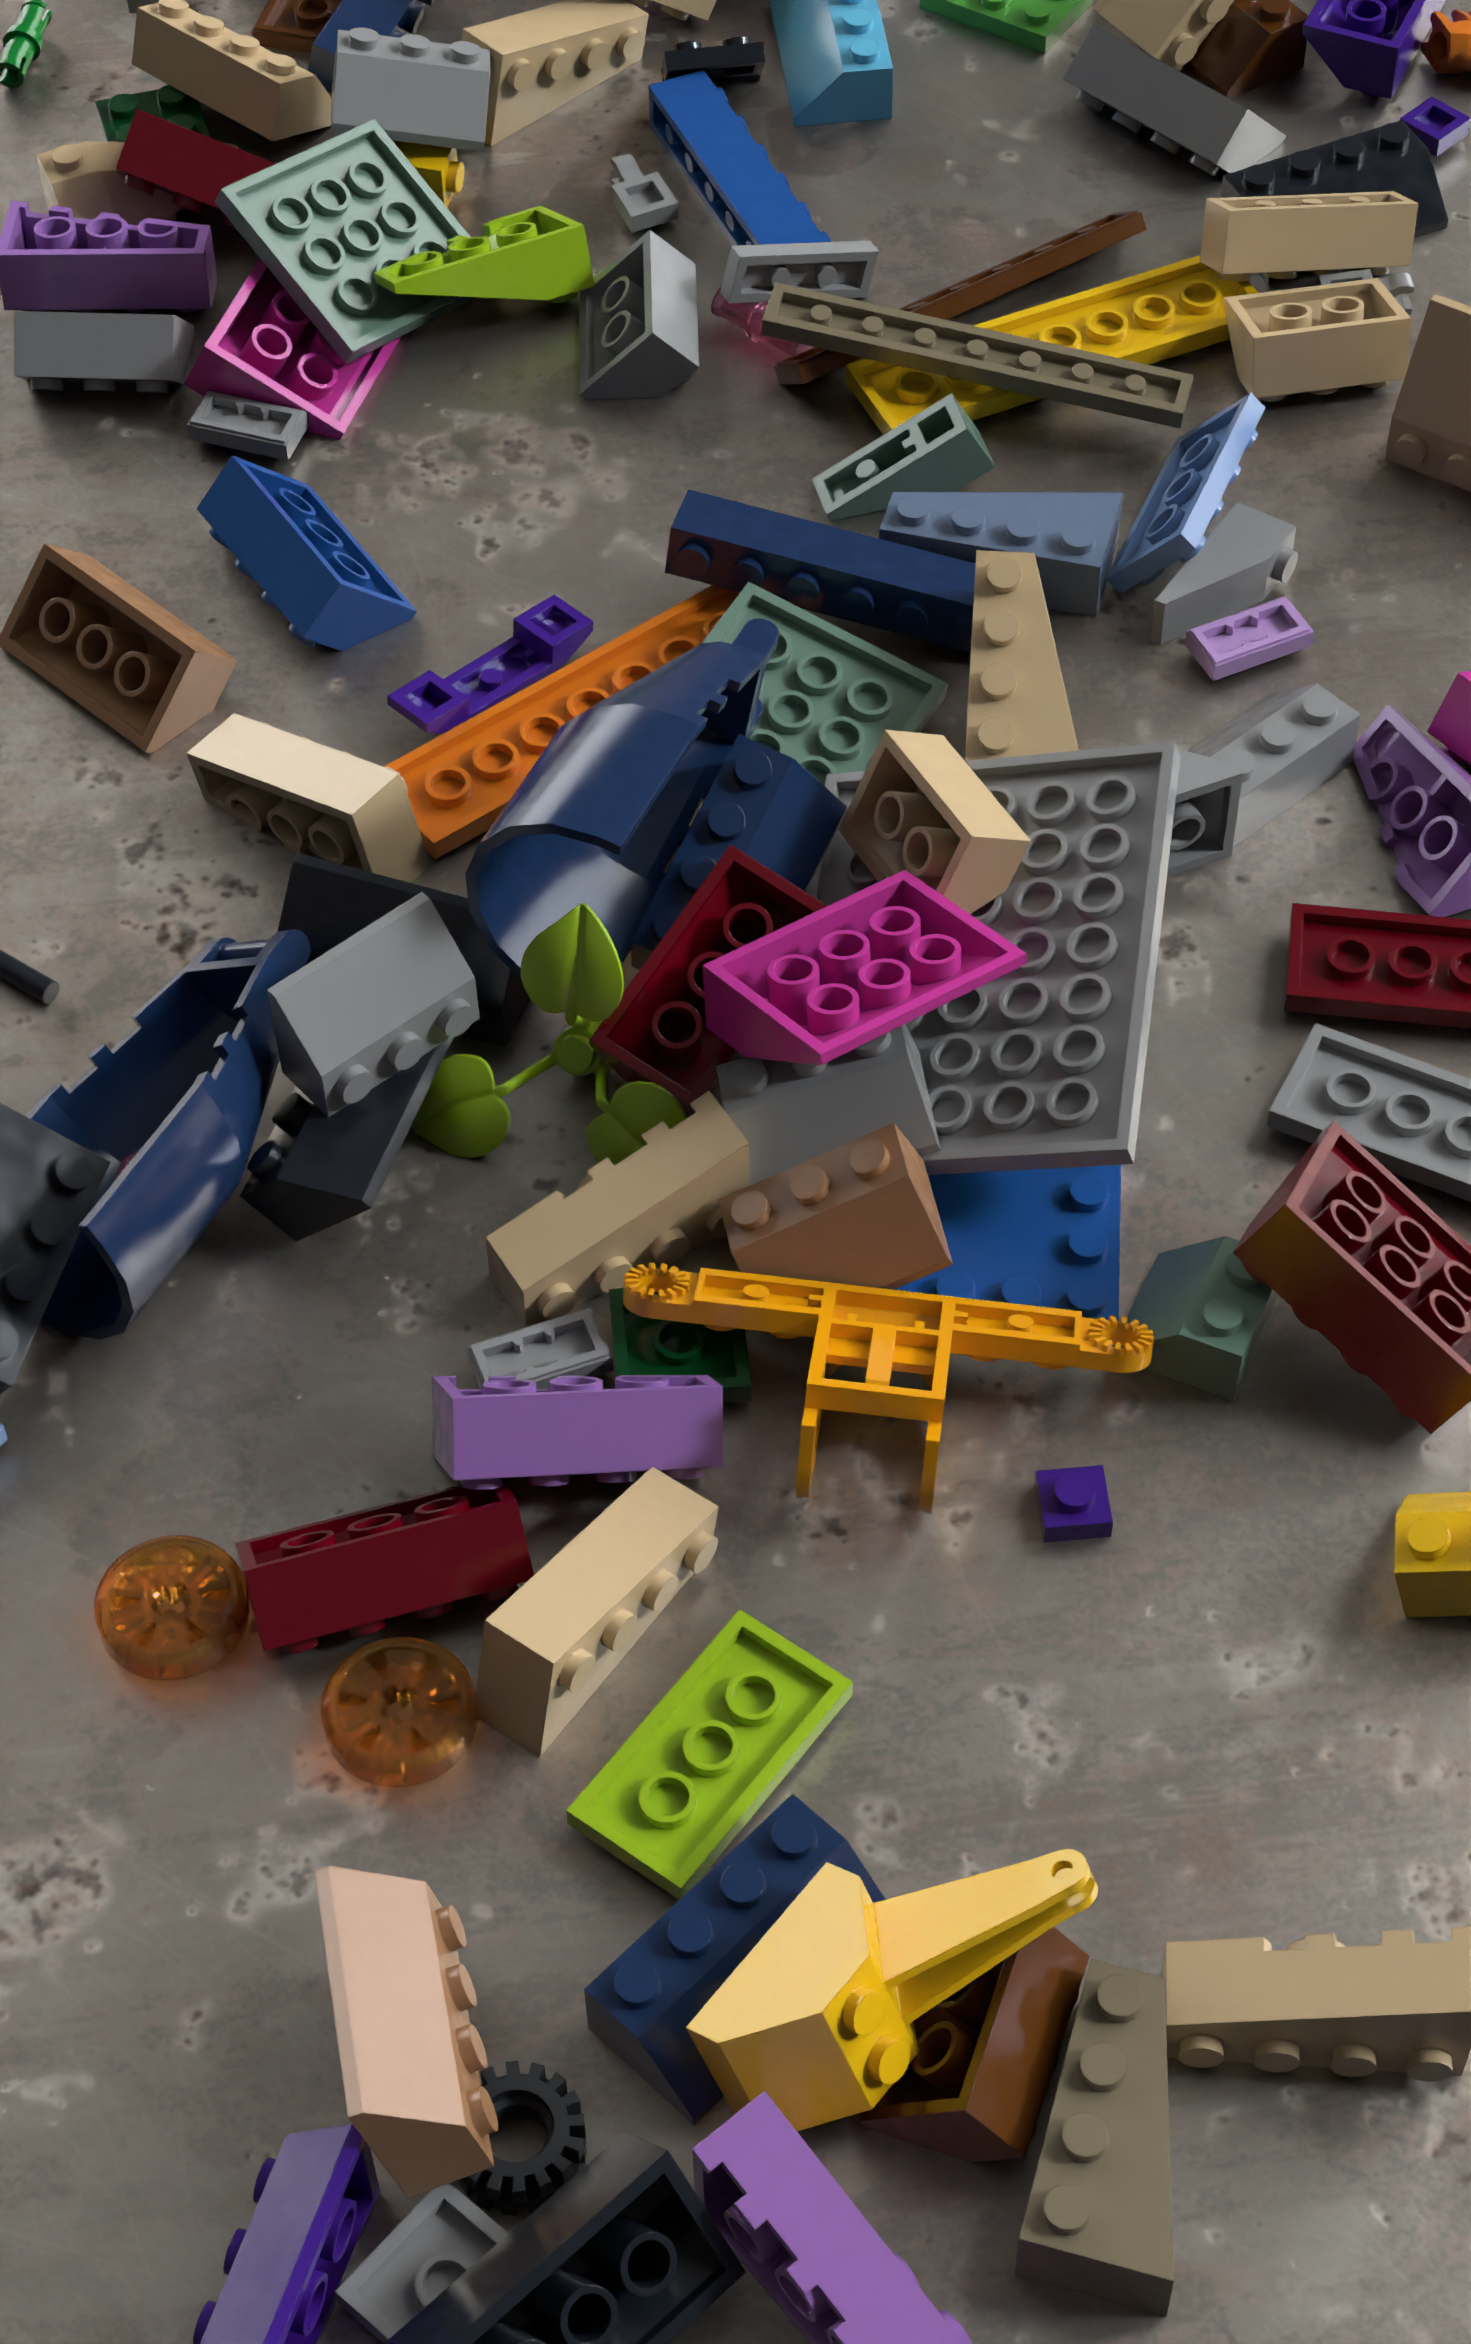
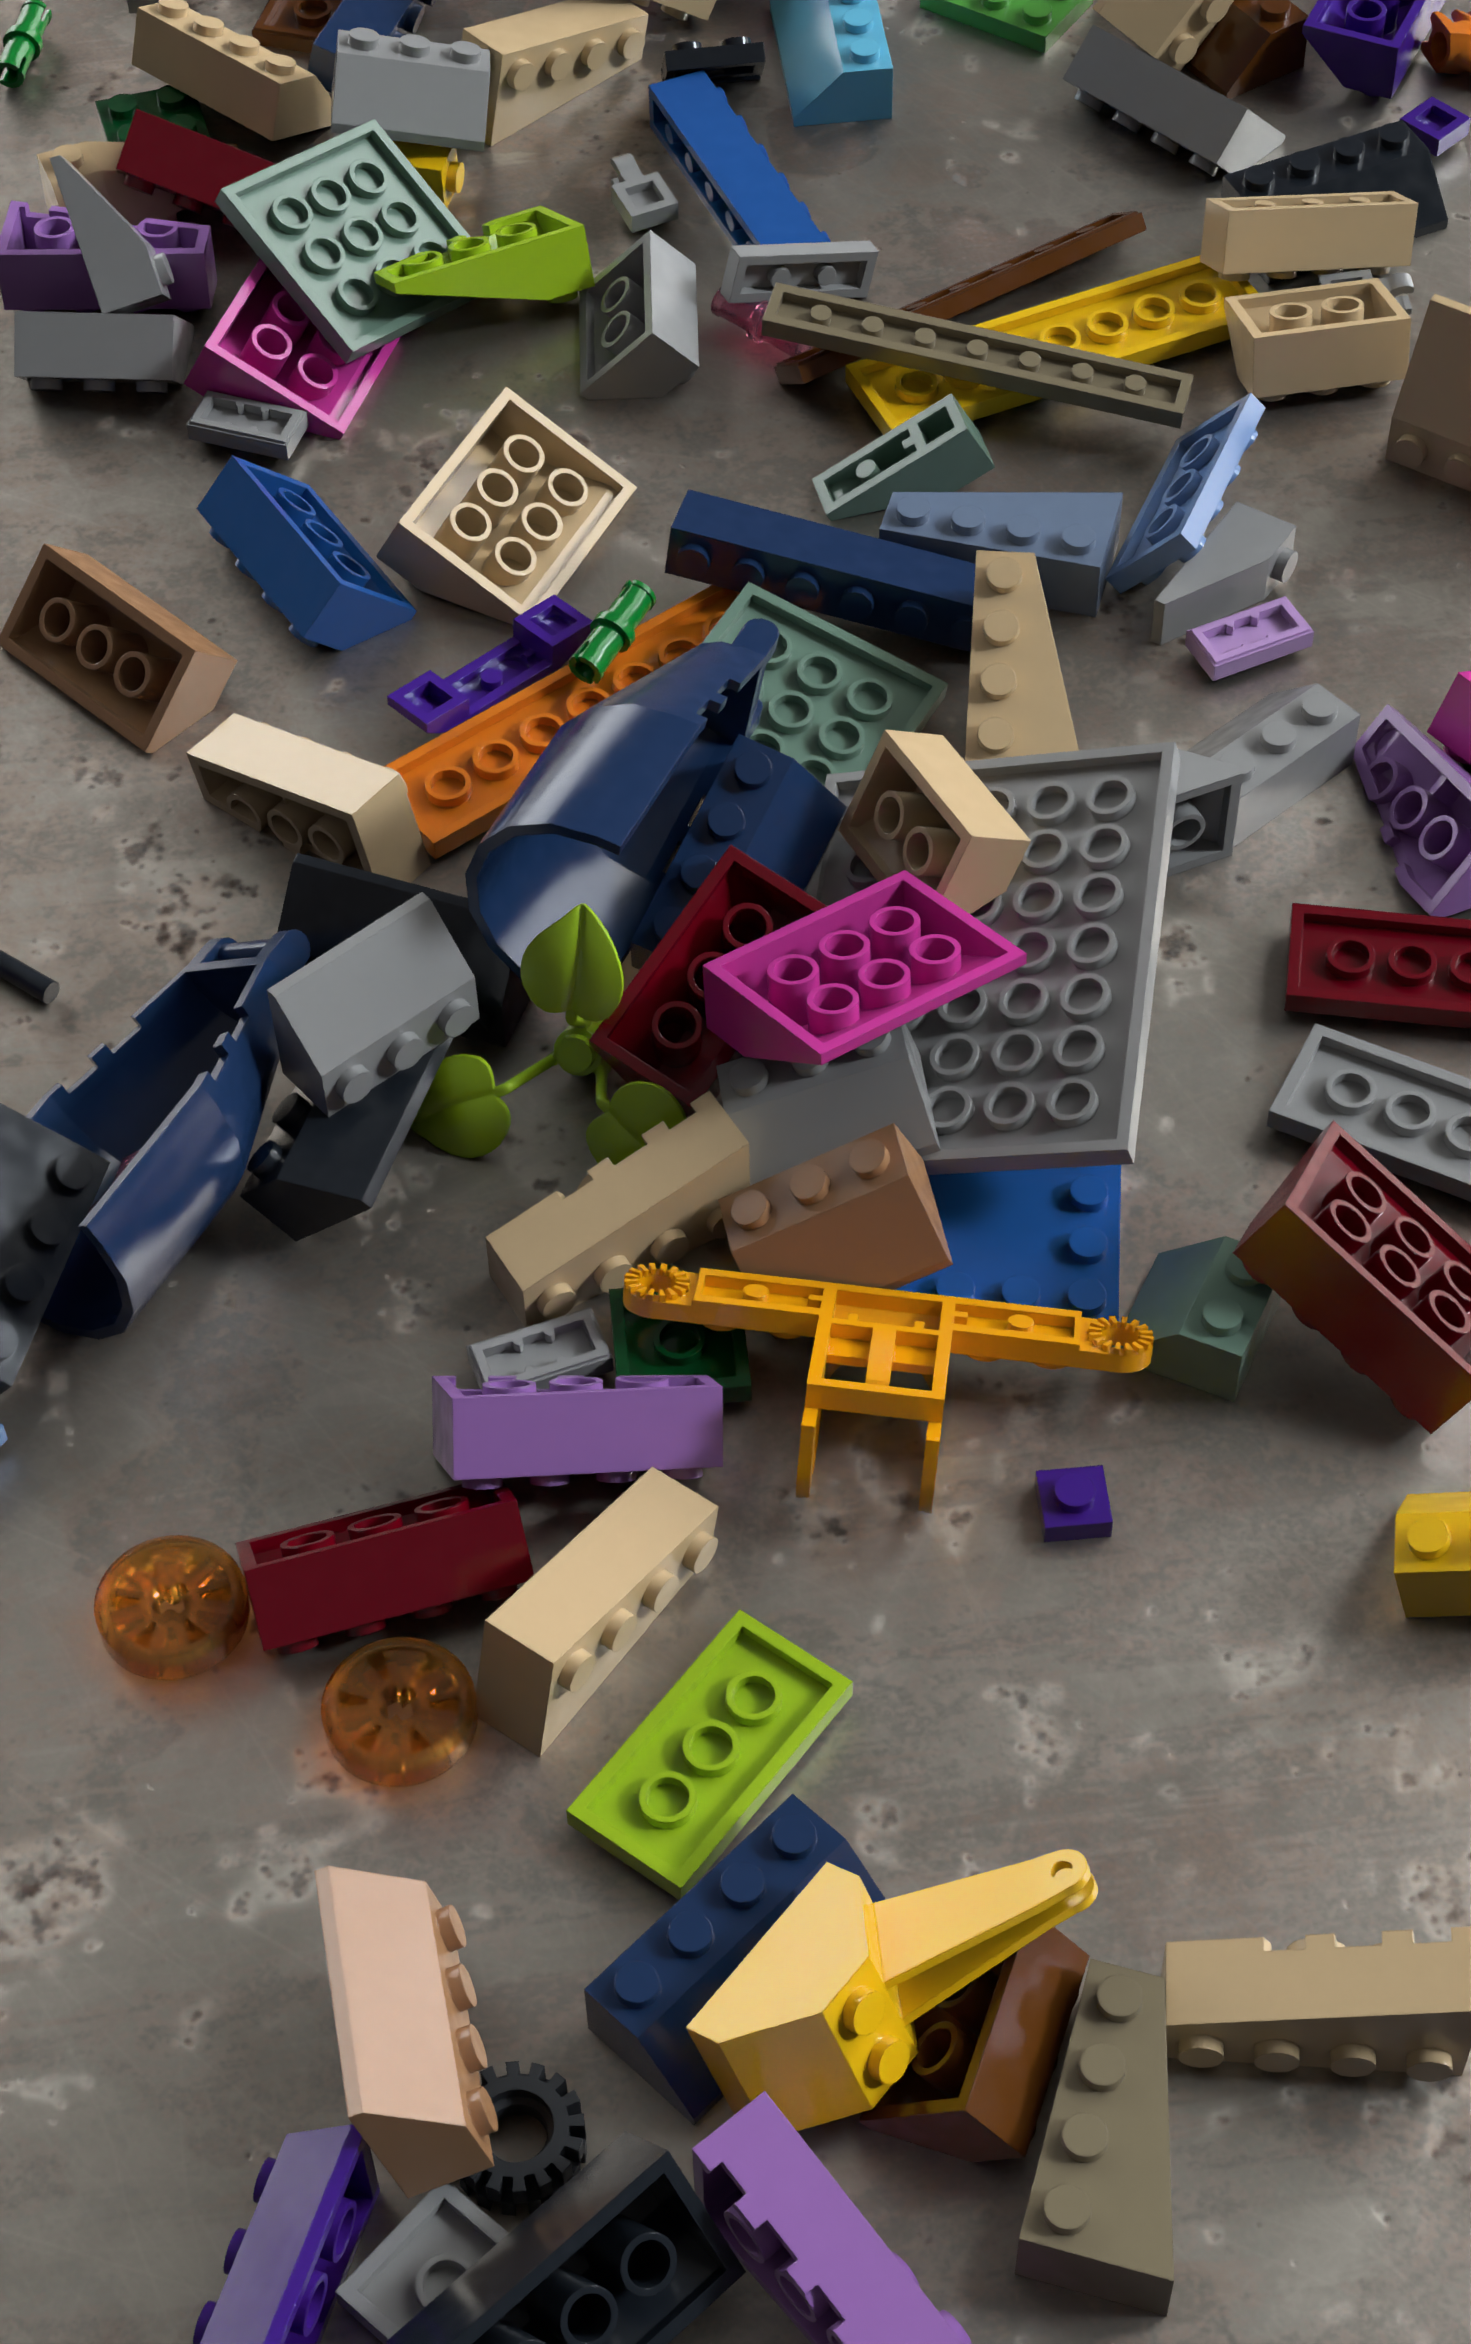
(117, 257): none -> light grey slope
(506, 514): none -> tan slope
(612, 631): none -> green pin

